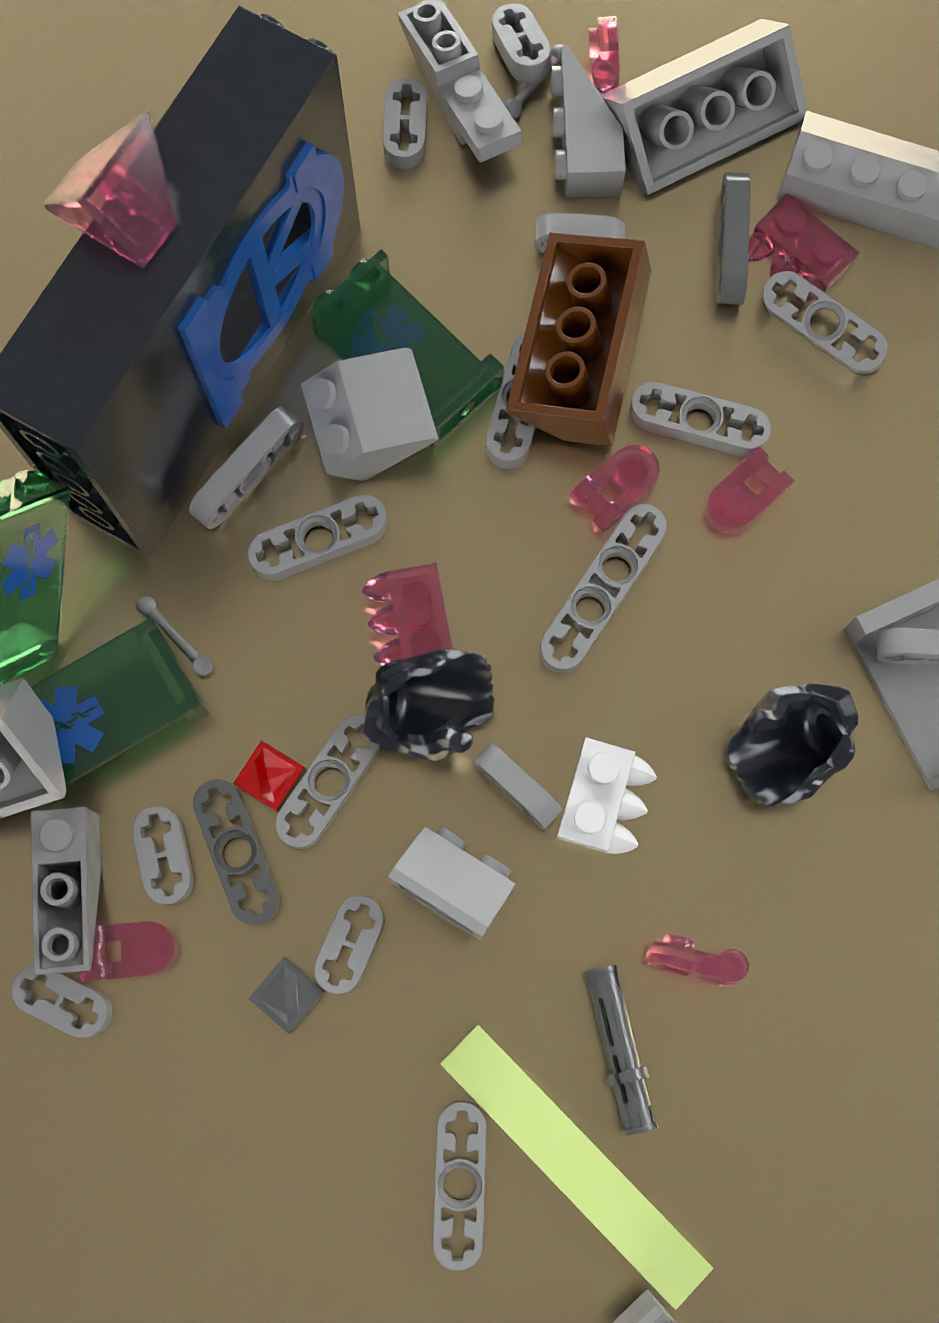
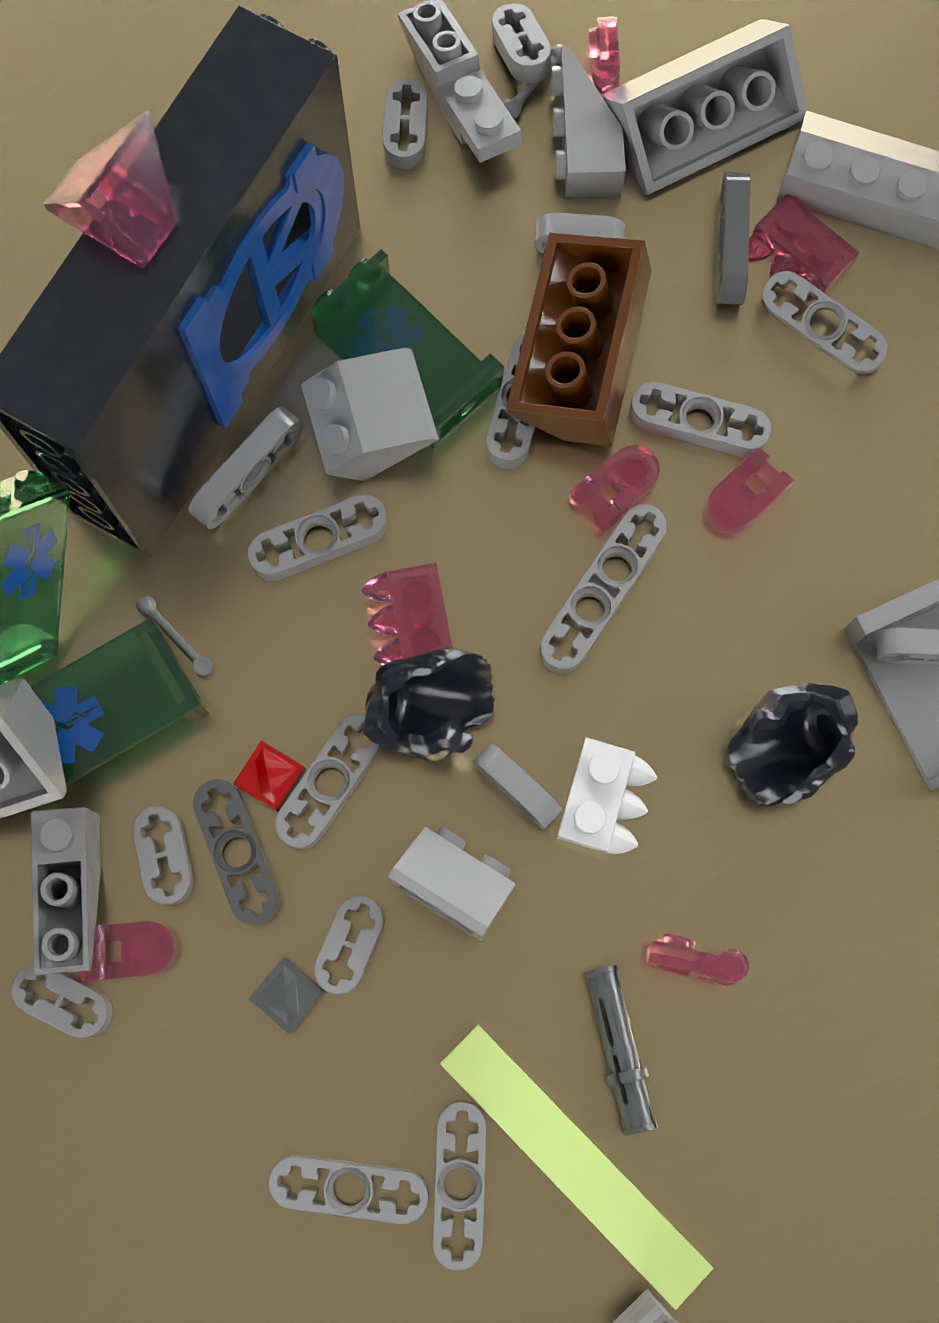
(310, 1170): none -> light grey beam

